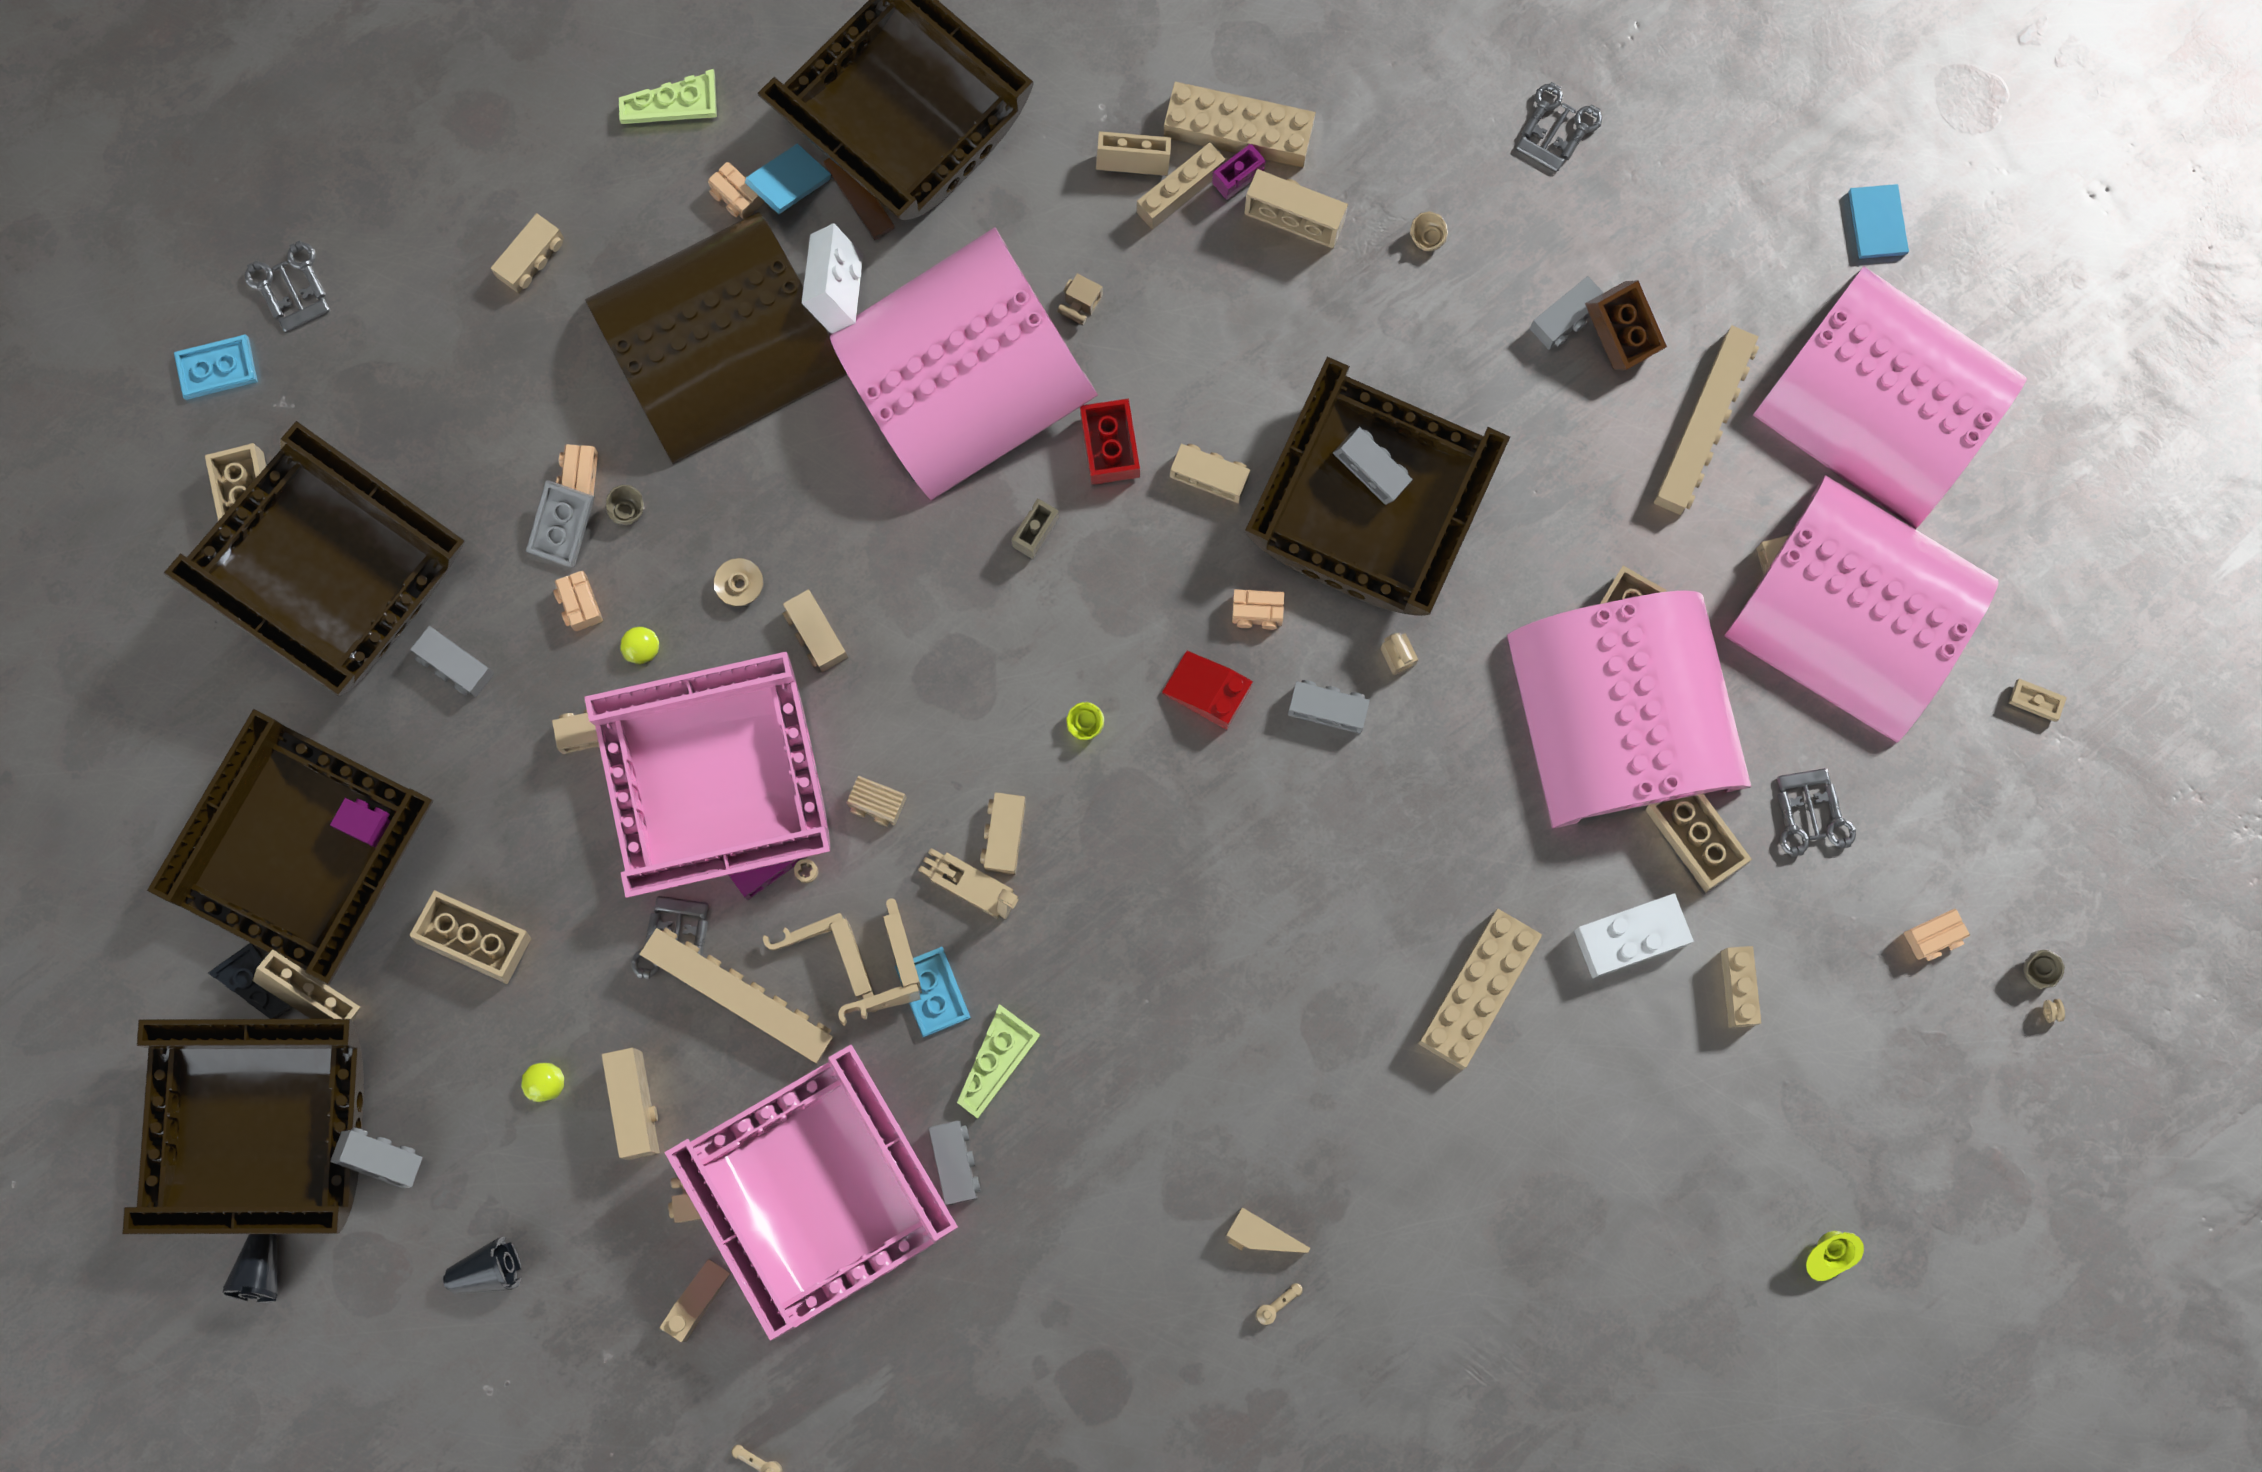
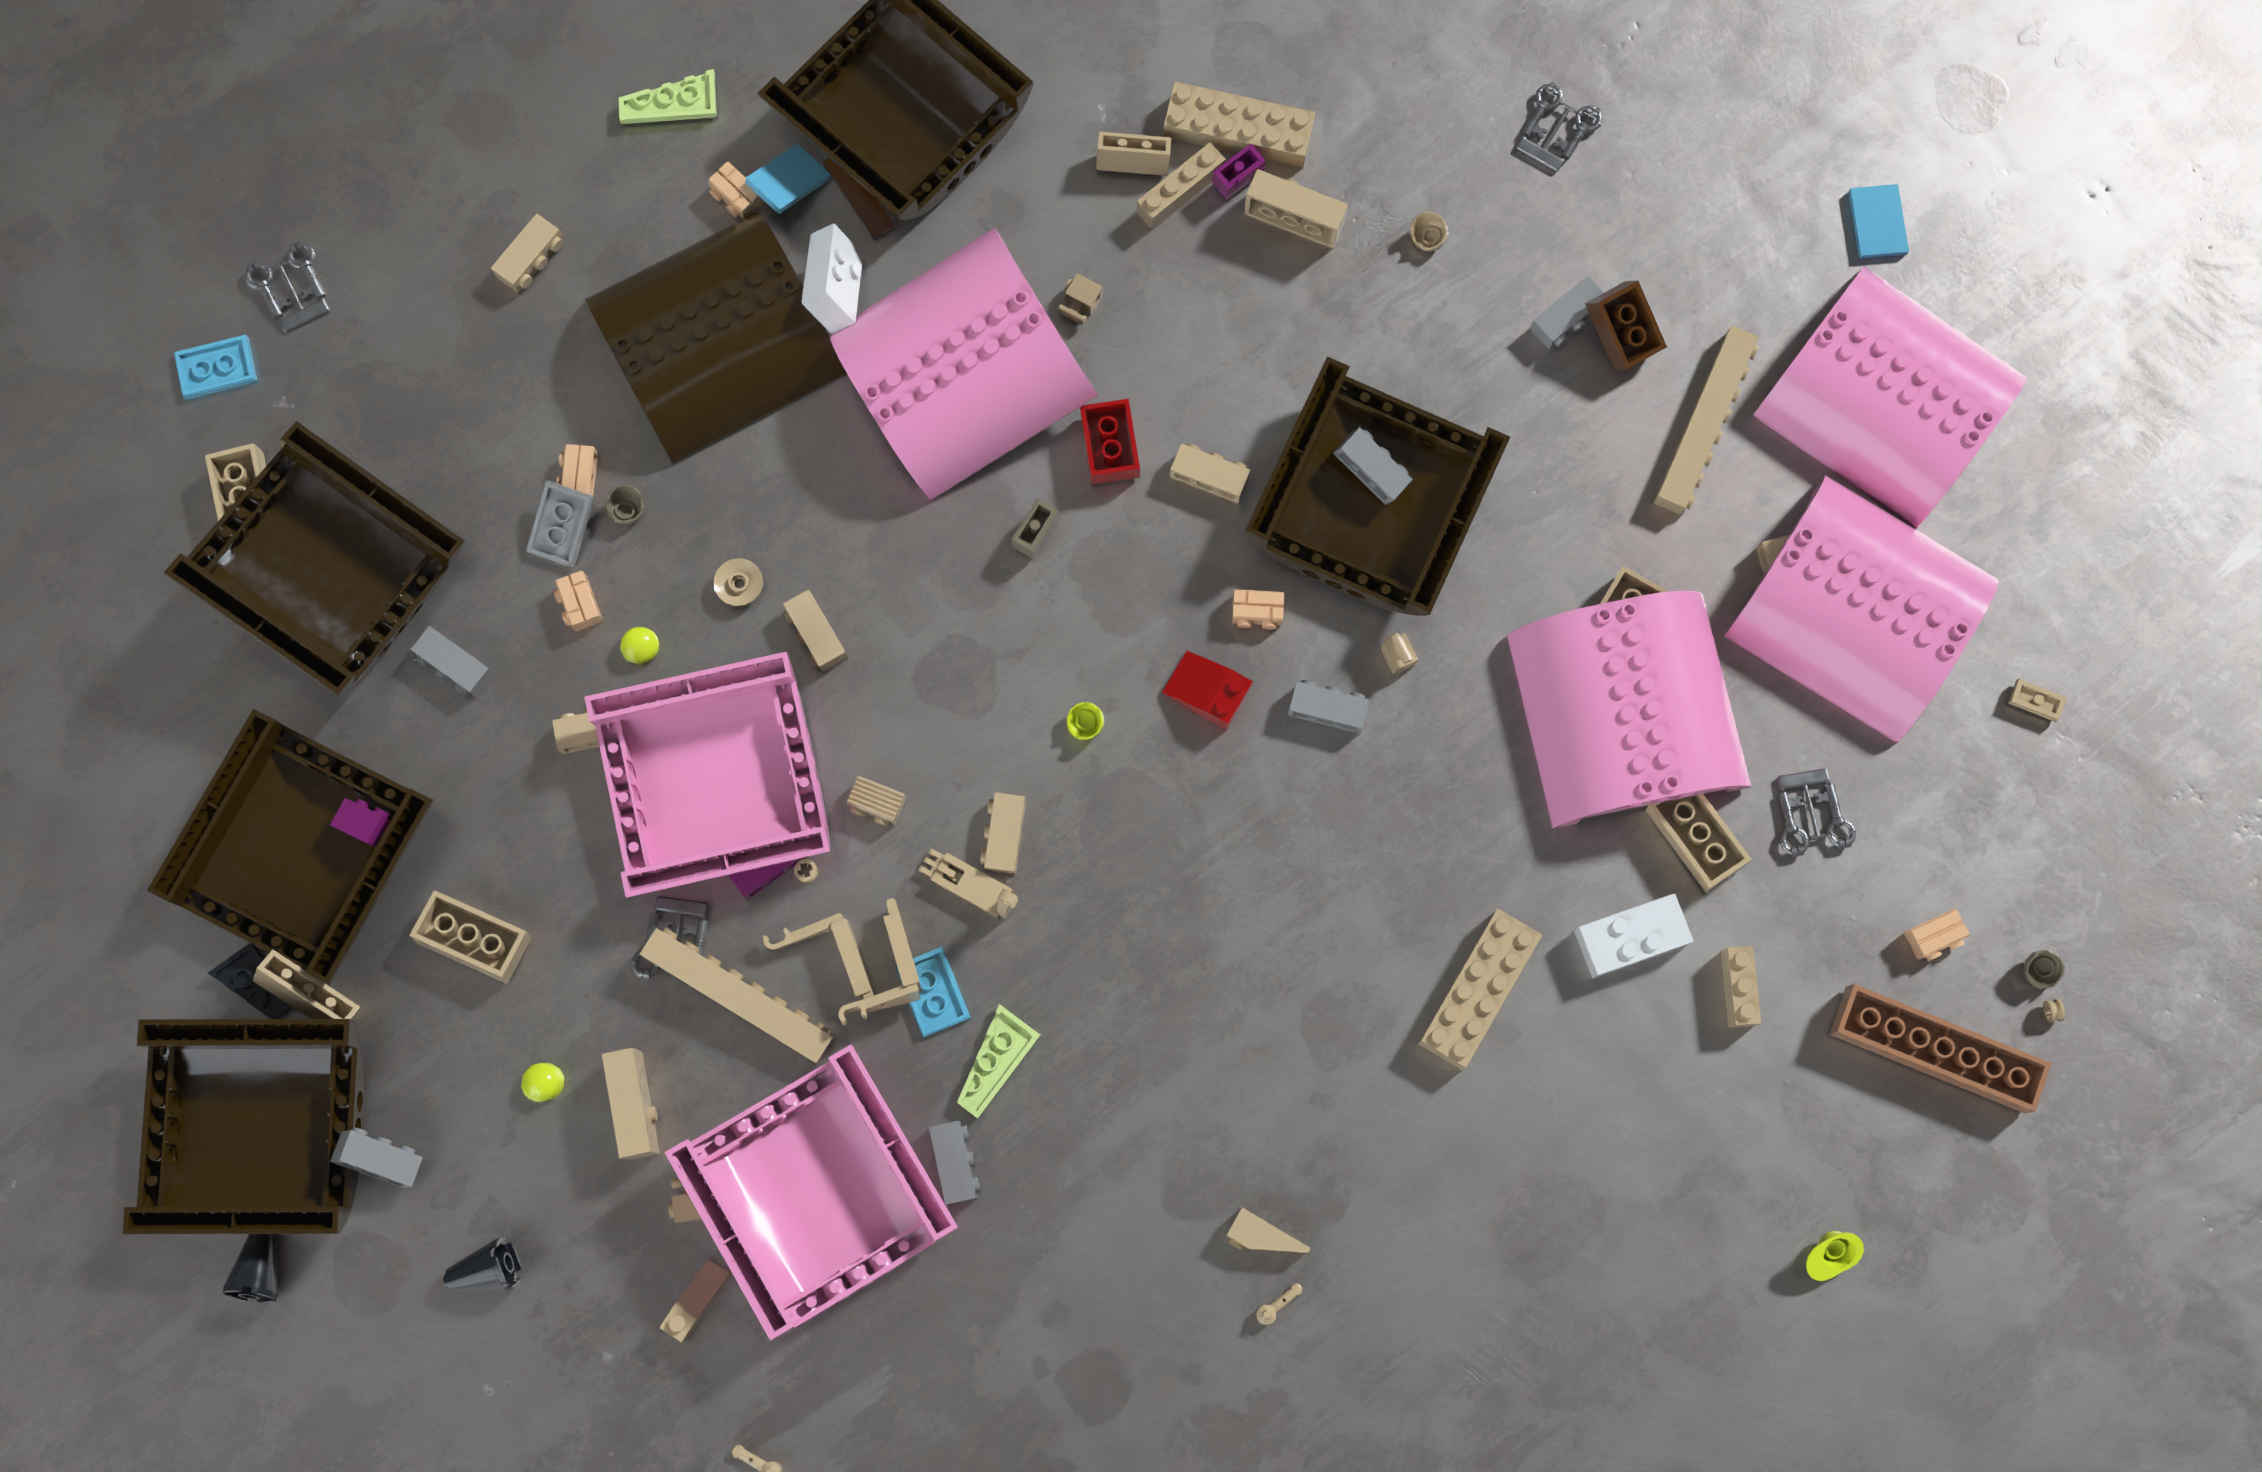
(1940, 1049): none -> nougat brick

